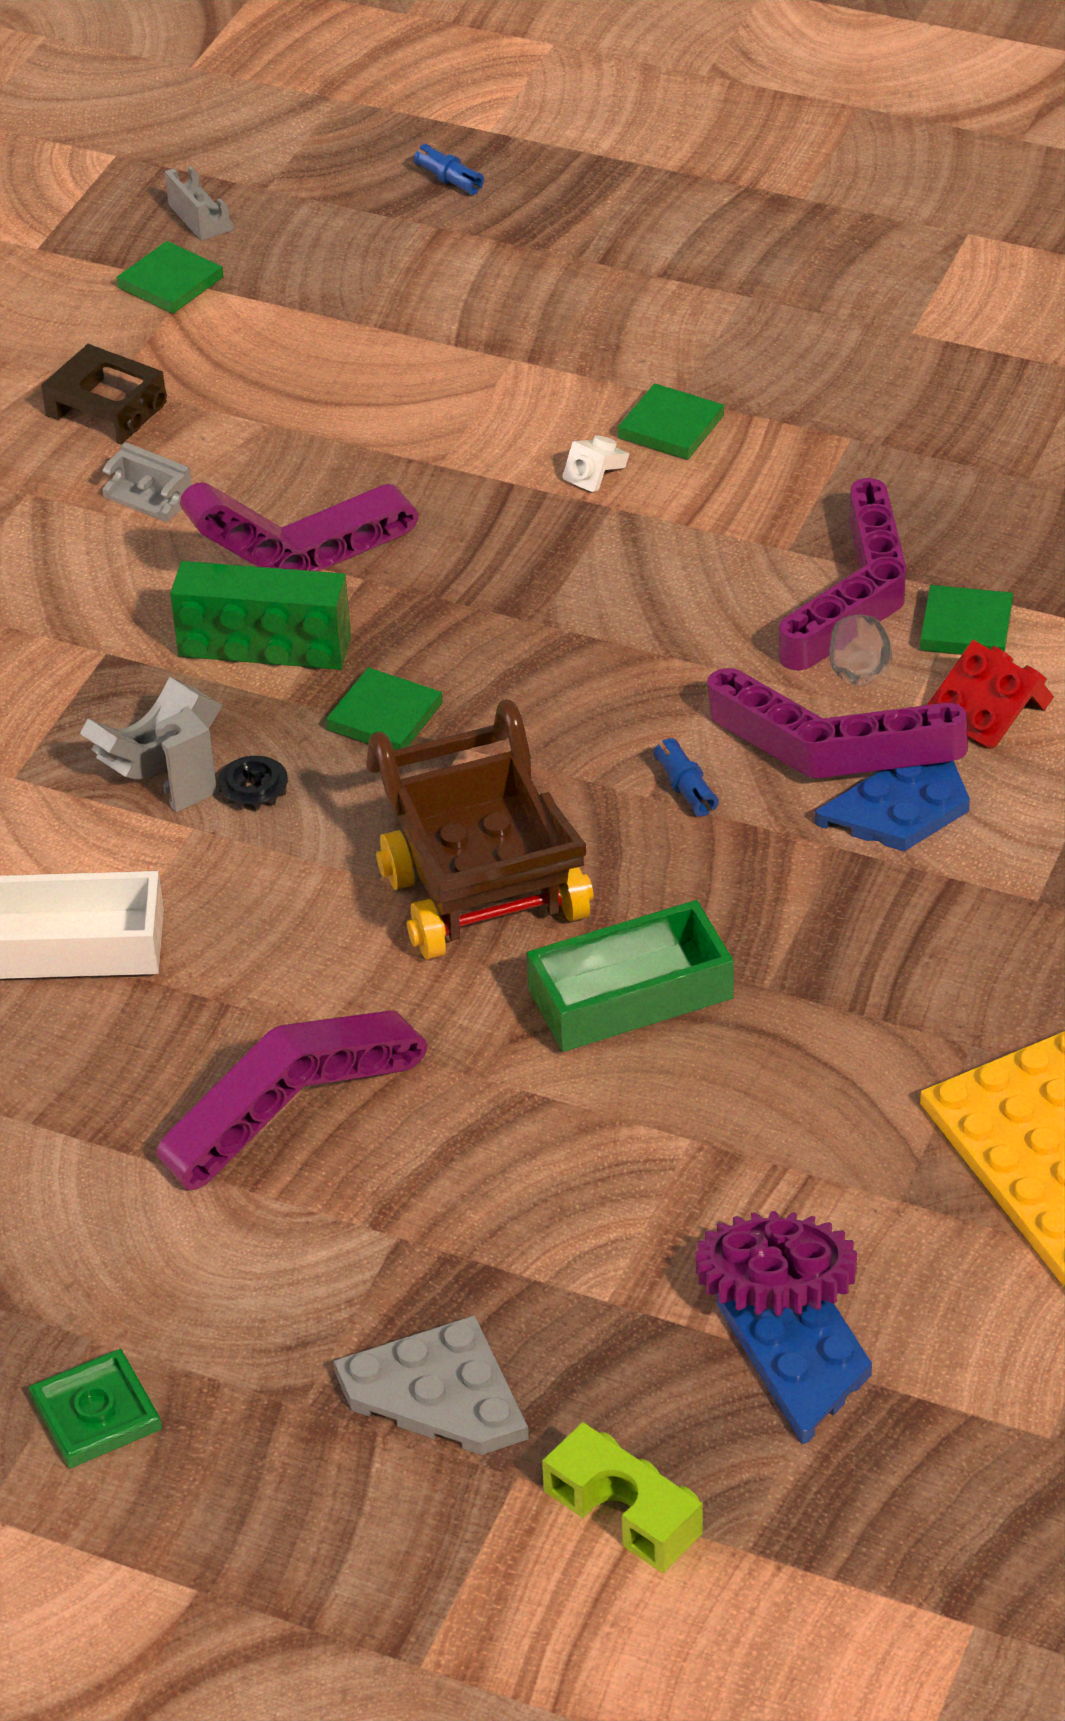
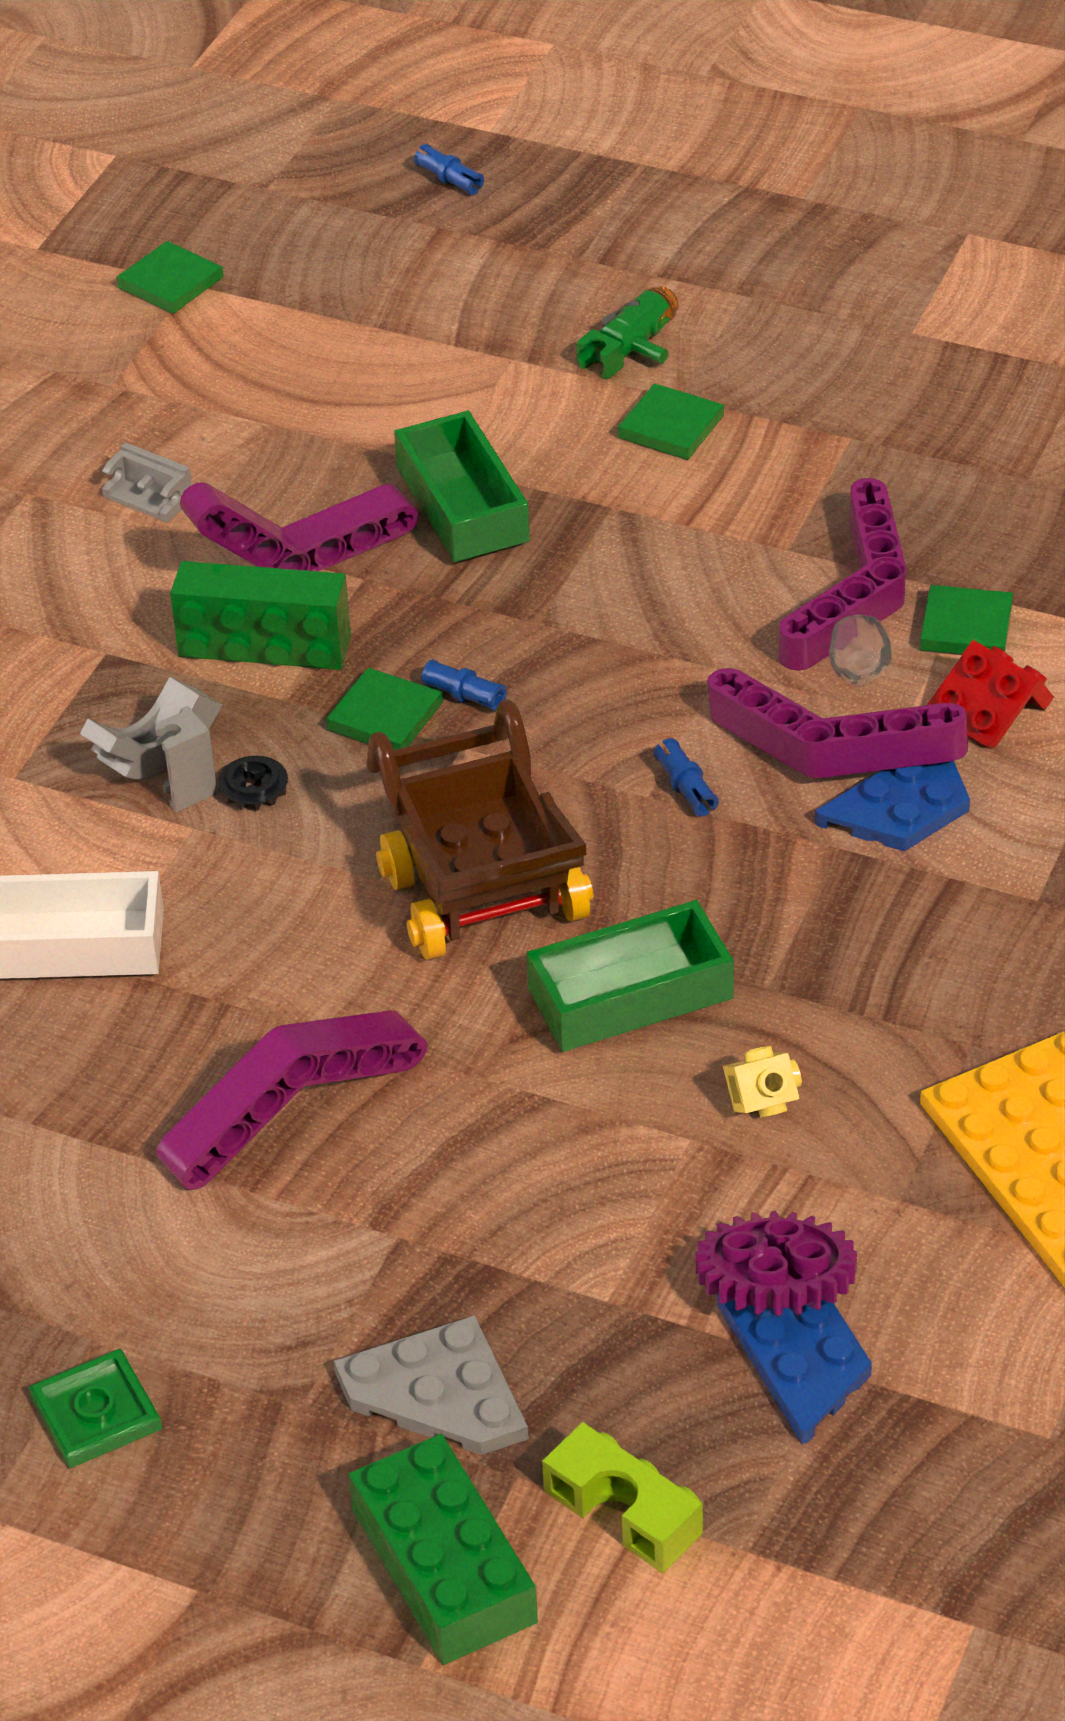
(75, 380): dark brown window -> none
(196, 207): light grey hinge -> none
(443, 1549): none -> green piece
(462, 486): none -> green piece
(463, 684): none -> blue pin
(590, 459): white bracket -> none
(628, 332): none -> green piece
(748, 1085): none -> light yellow brick

